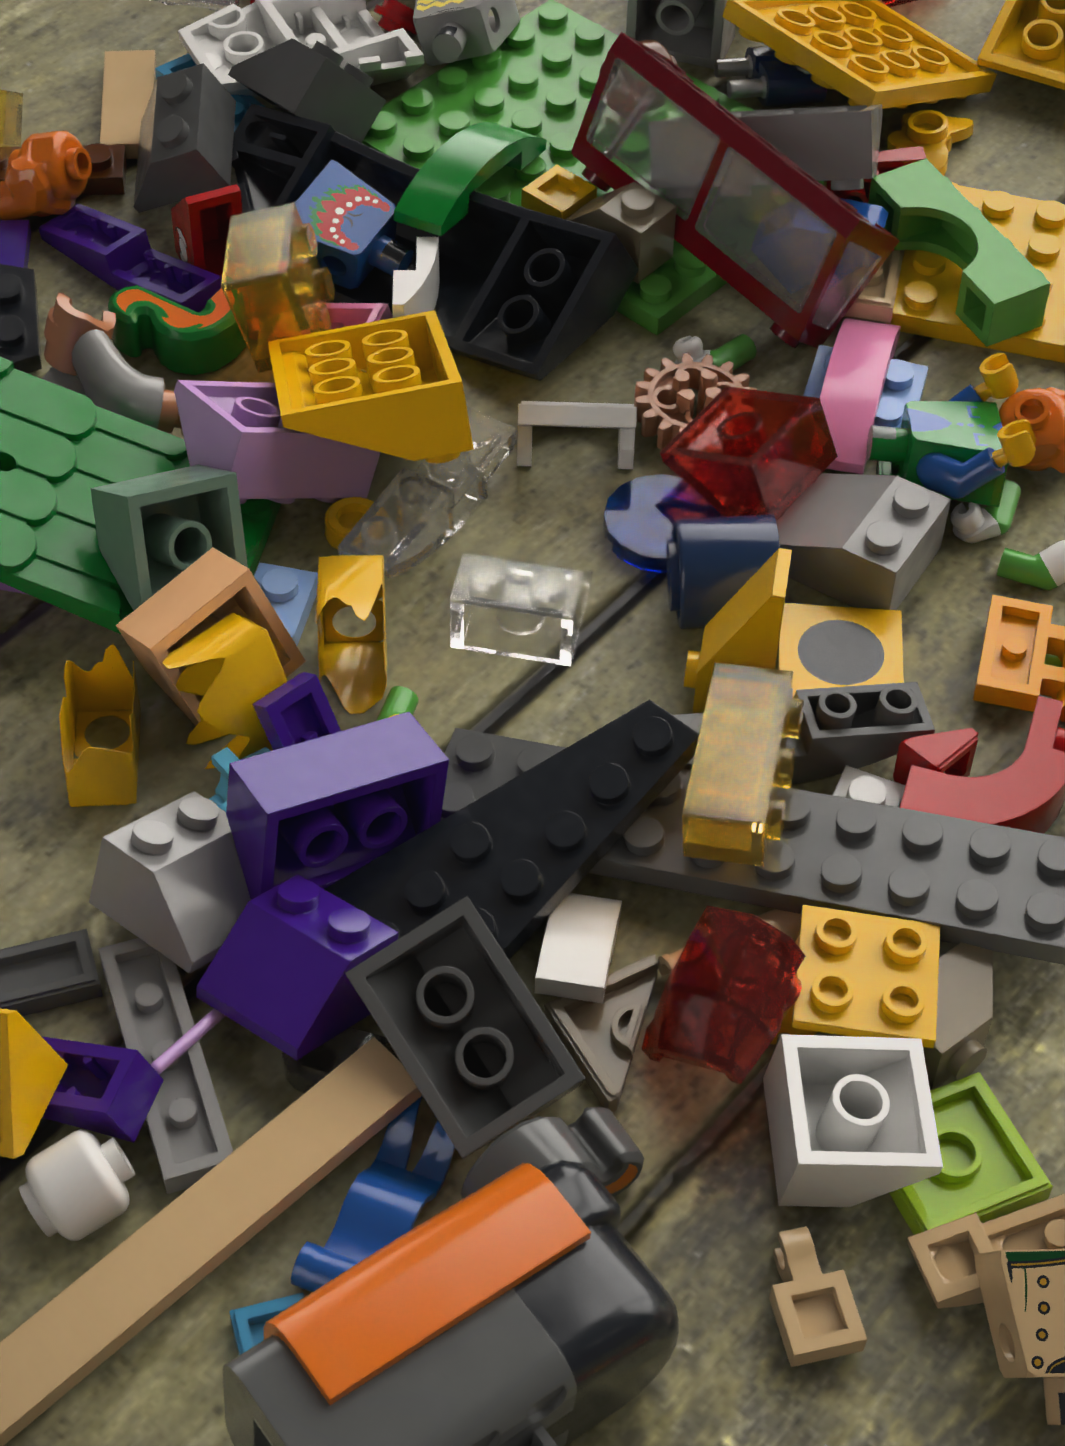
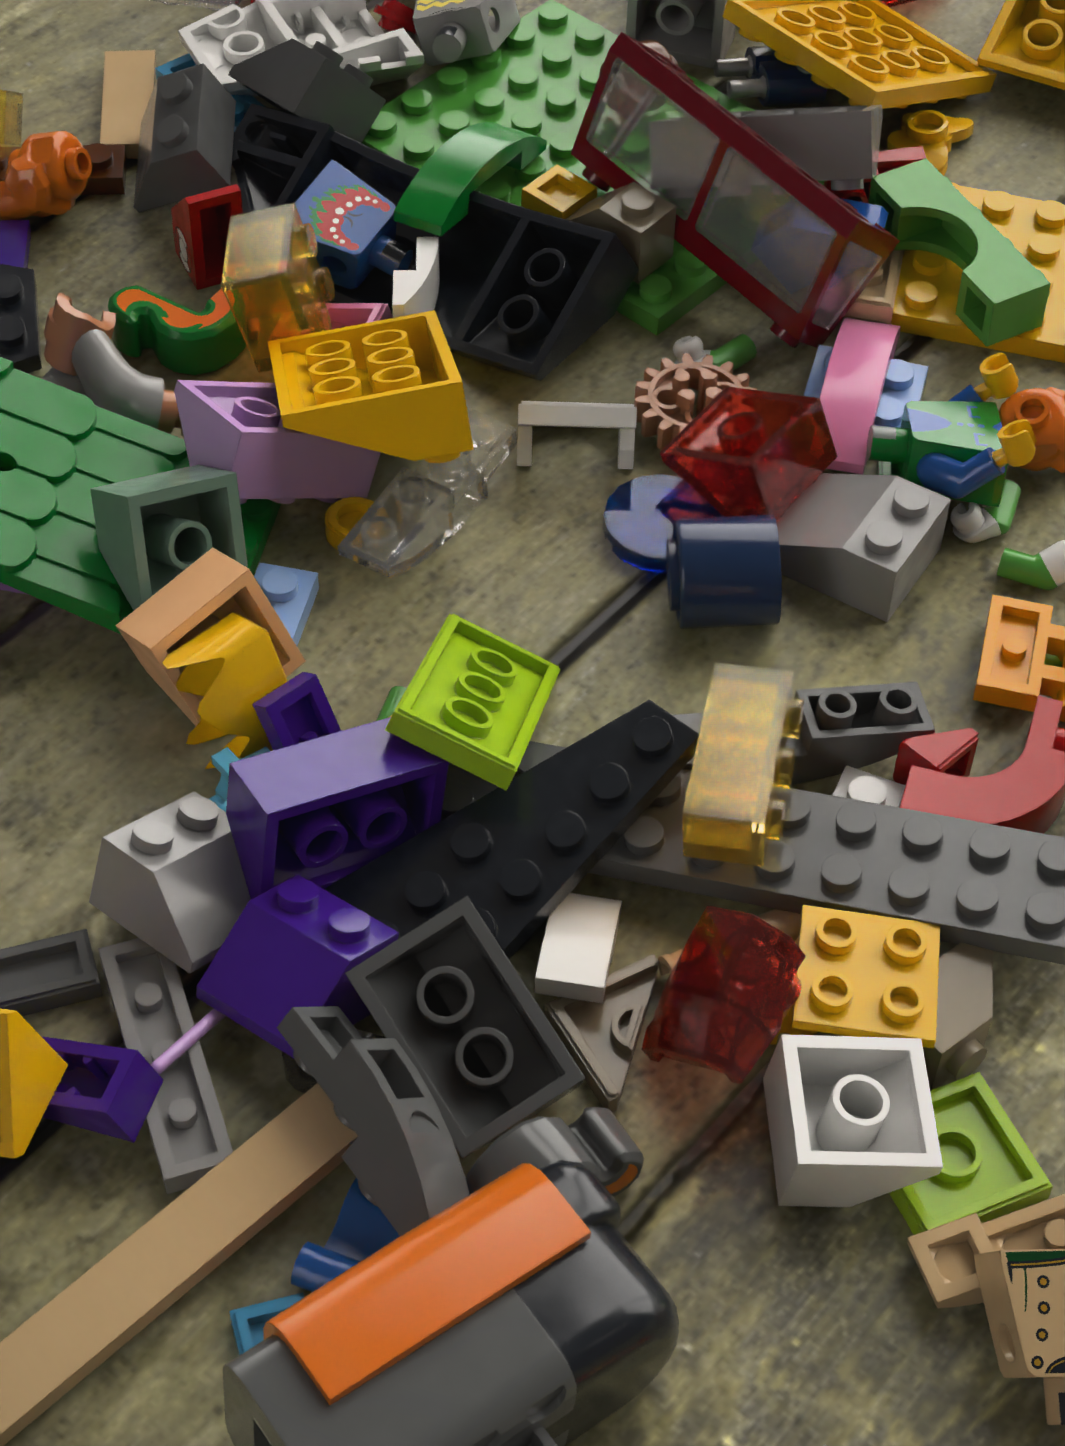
(77, 1185): white head -> none
(100, 774): yellow piece -> none
(123, 257): dark purple slope -> none
(352, 663): yellow piece -> none
(402, 1143): none -> dark grey slope
(475, 701): none -> lime tile
(518, 607): clear slope -> none
(744, 629): yellow slope -> none
(810, 1307): tan plate -> none
(840, 646): tile -> none

